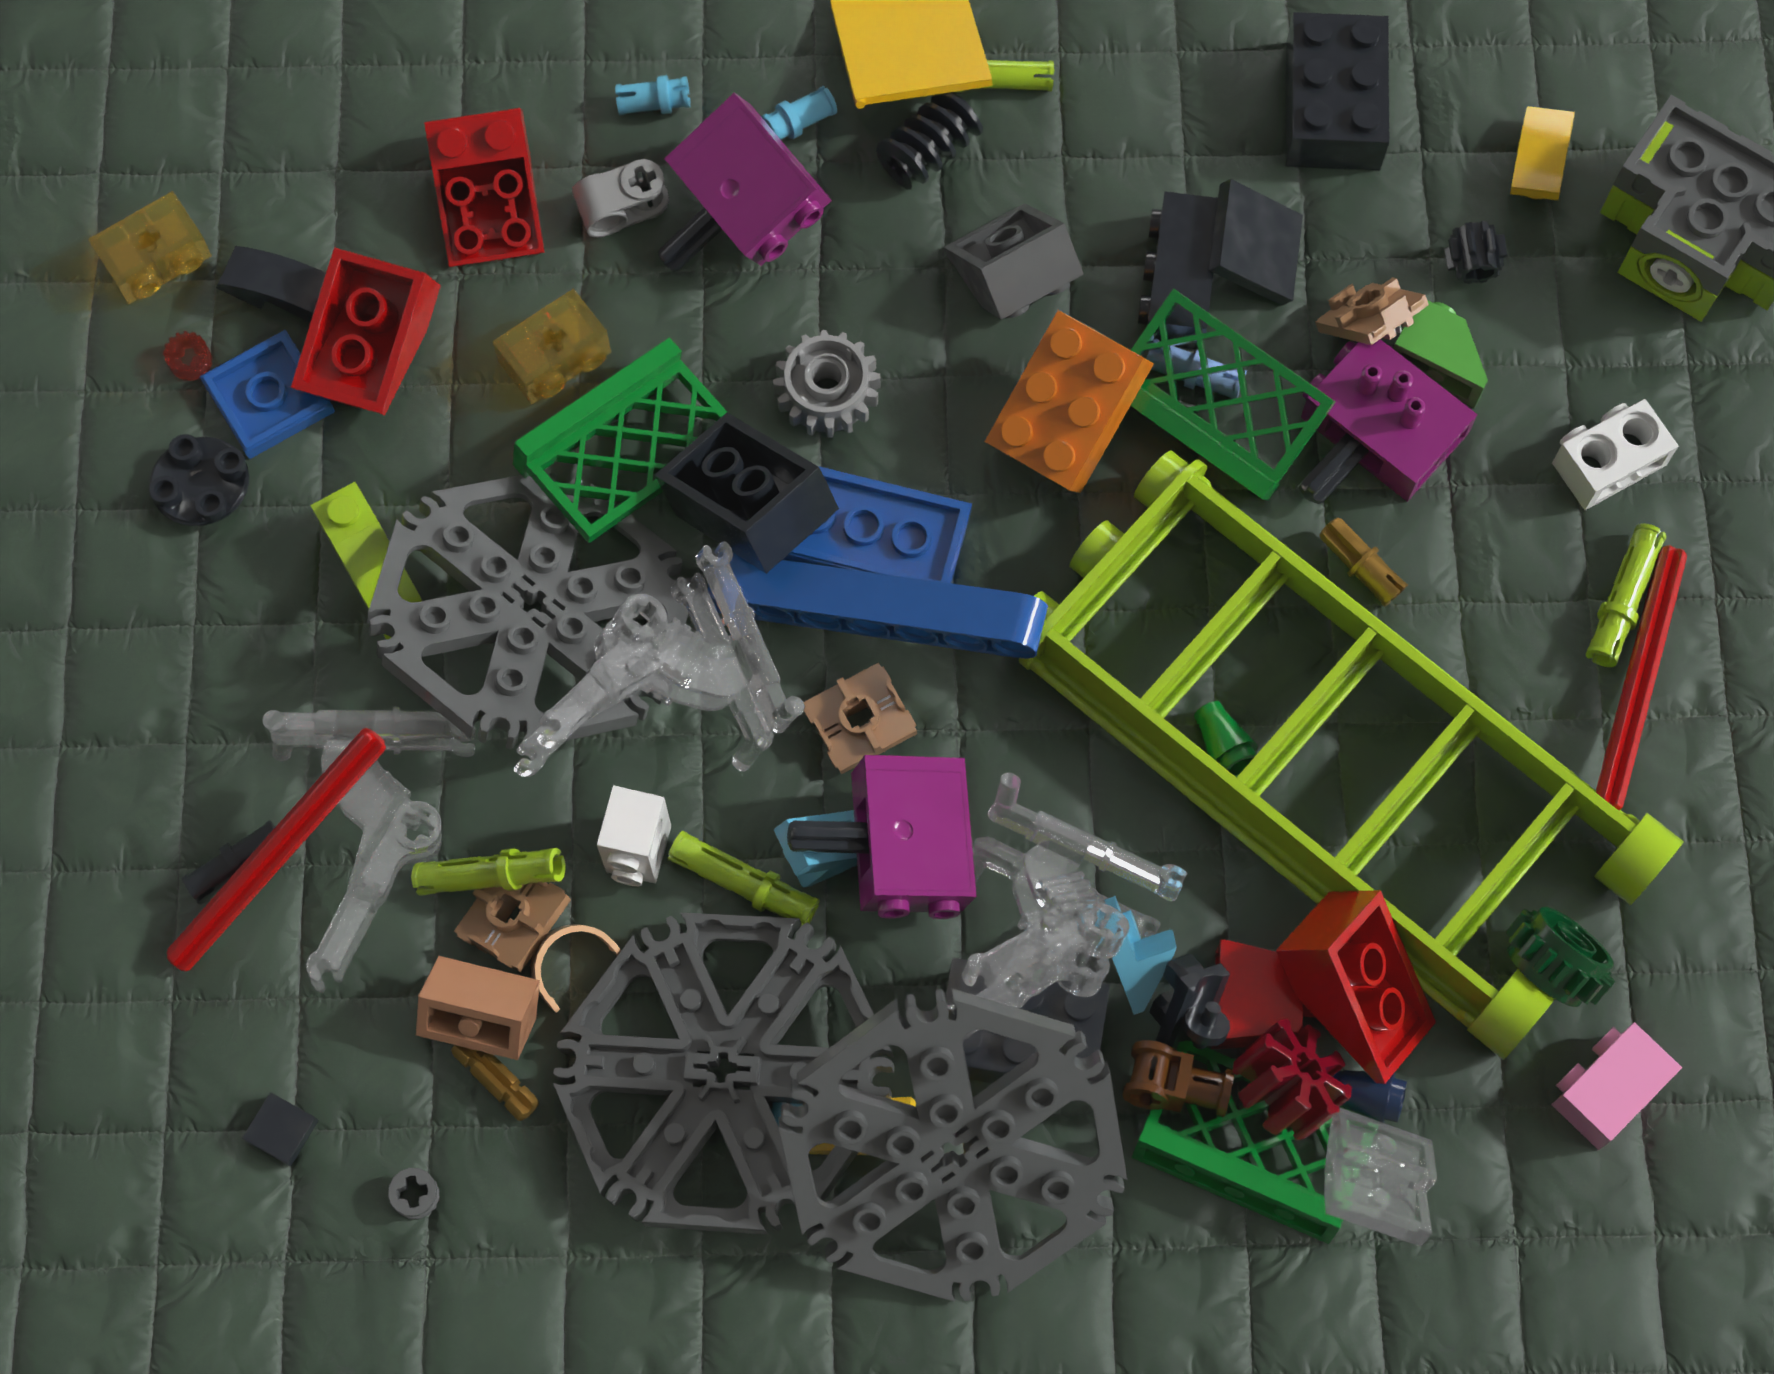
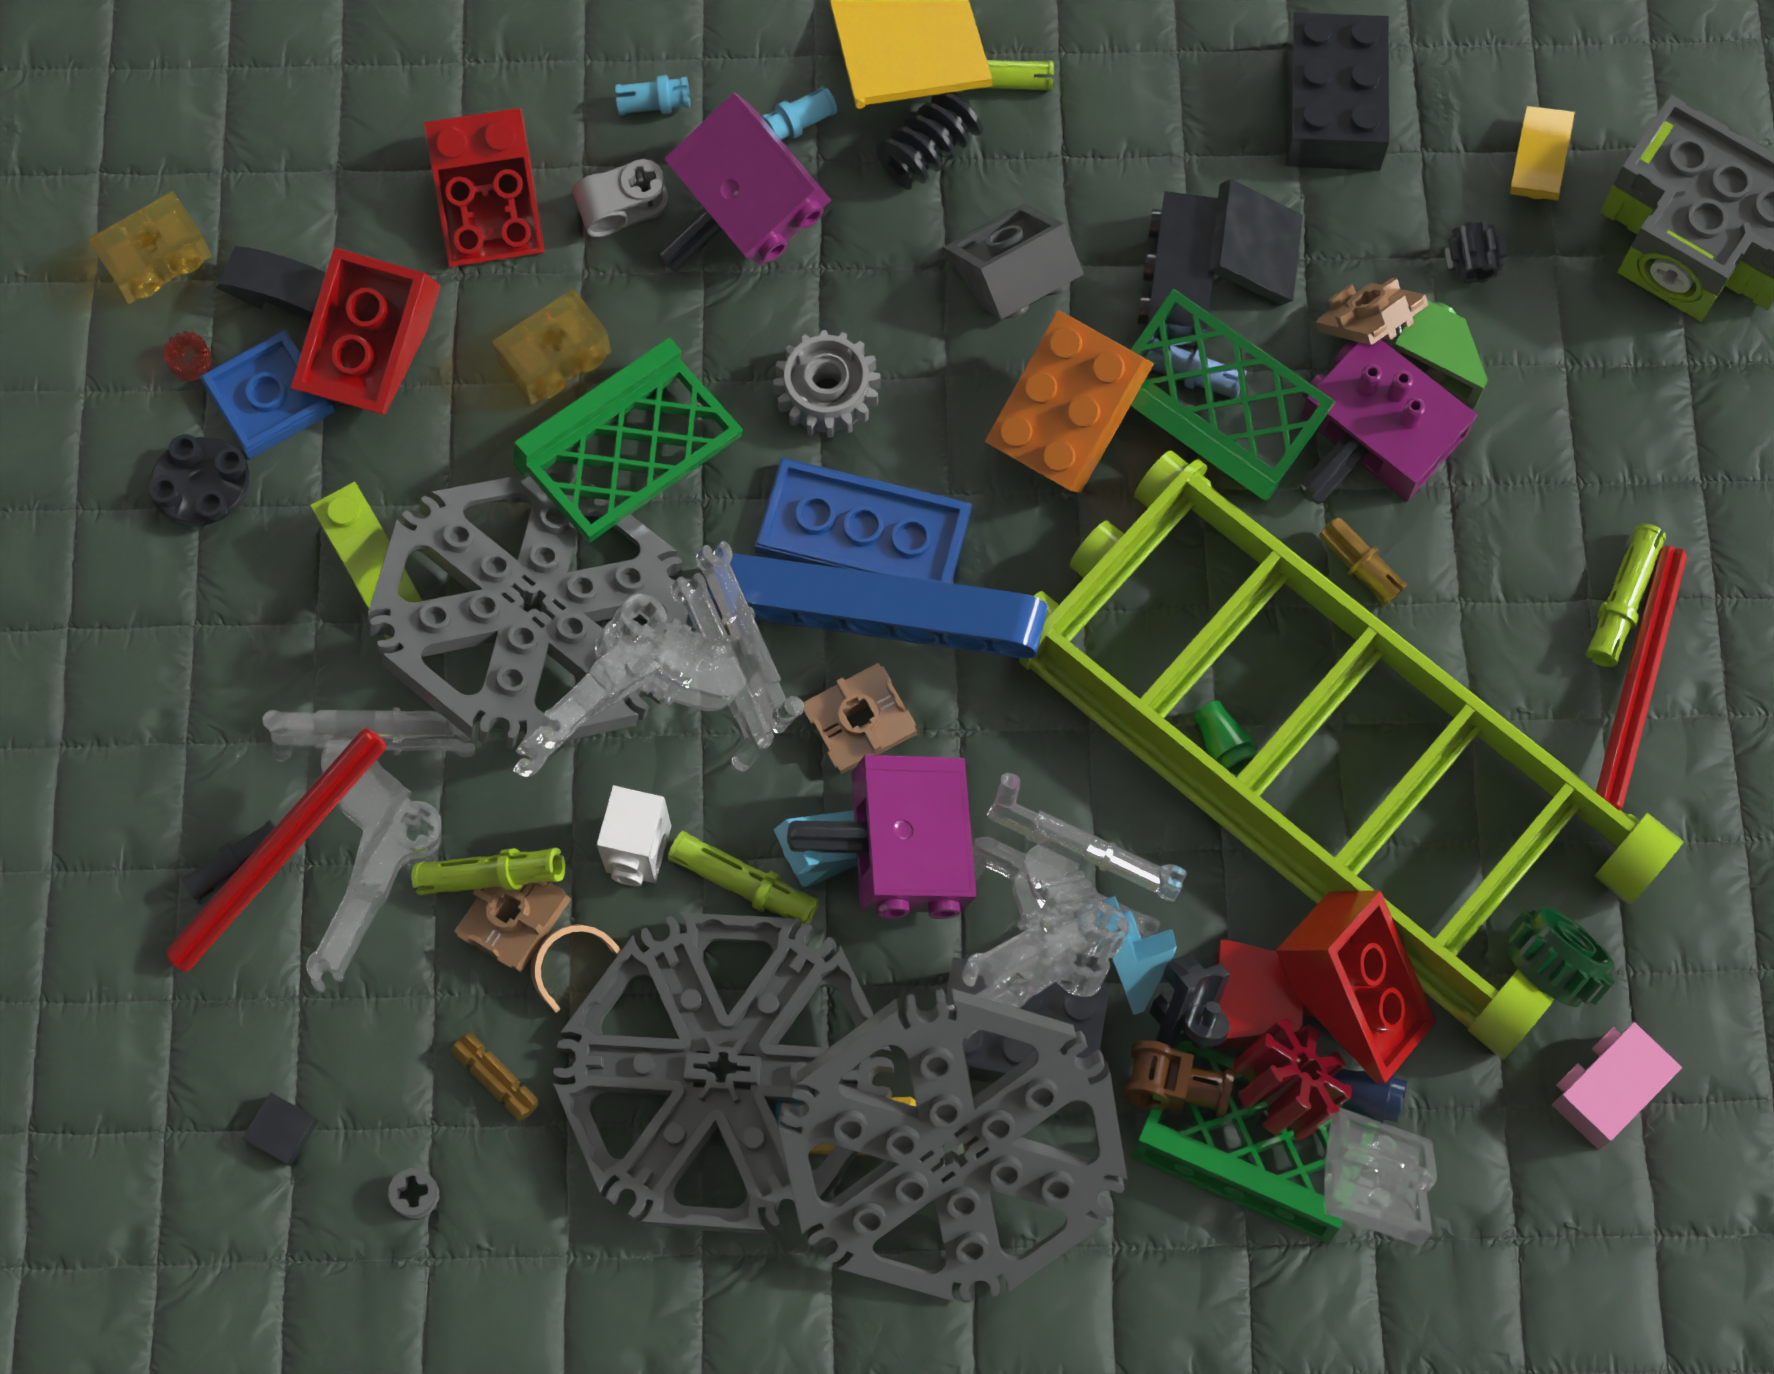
(477, 1007): nougat brick -> none
(747, 492): black brick -> none
(1619, 460): white brick -> none

